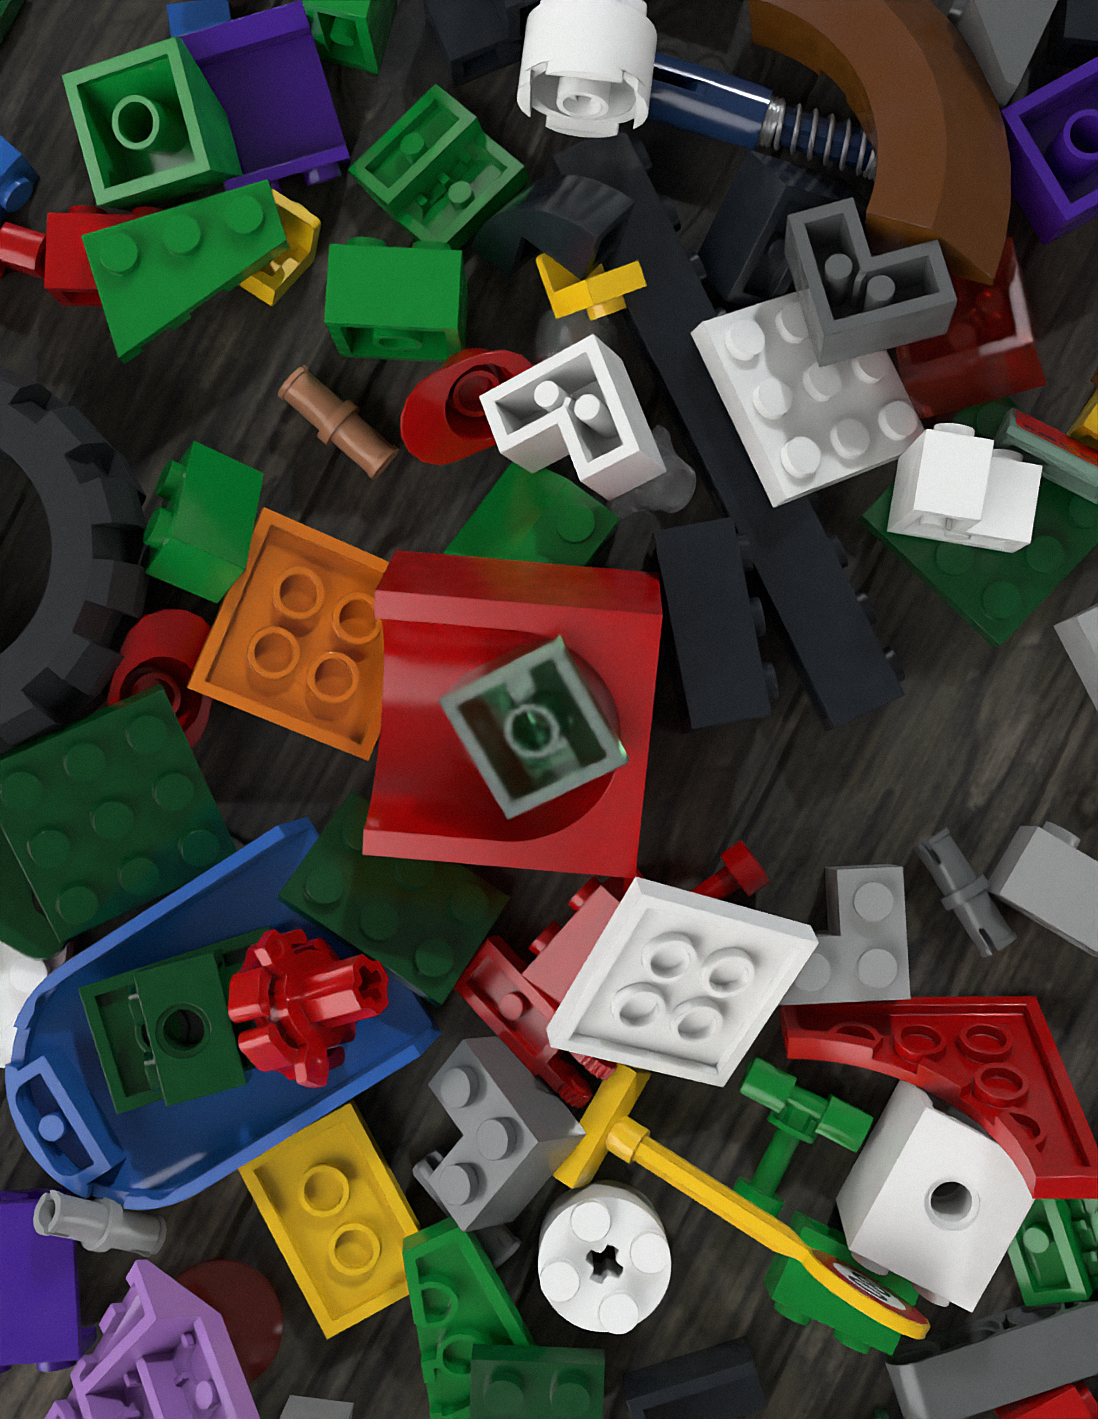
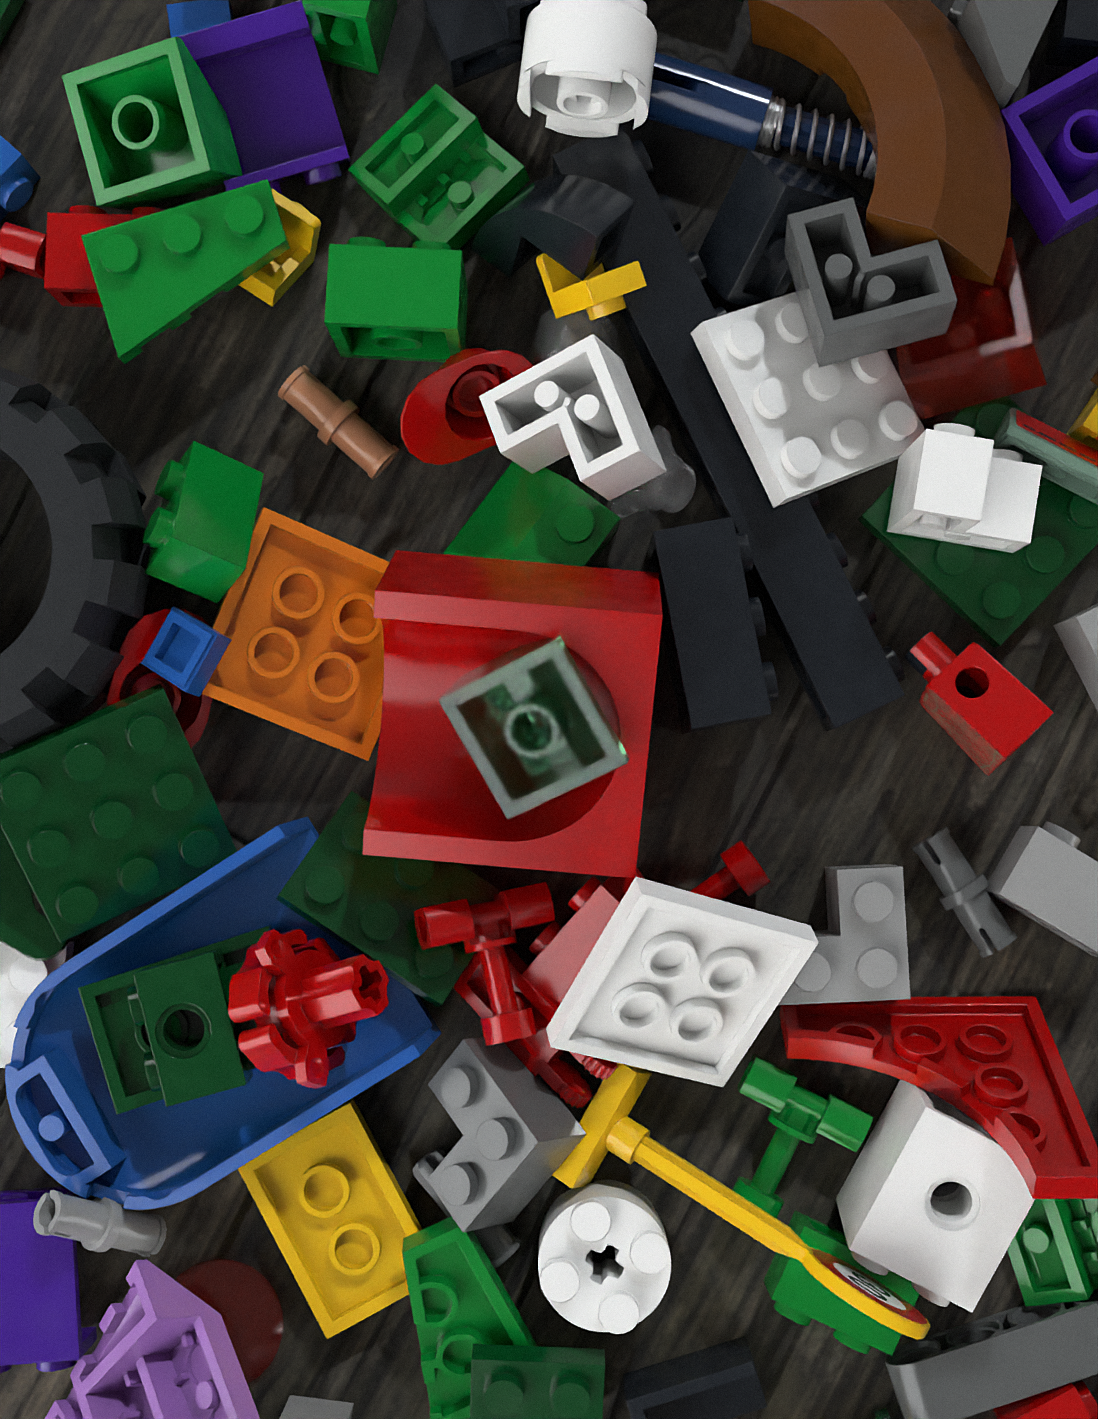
(186, 651): none -> blue tile
(487, 930): none -> red bar
(983, 726): none -> red torso

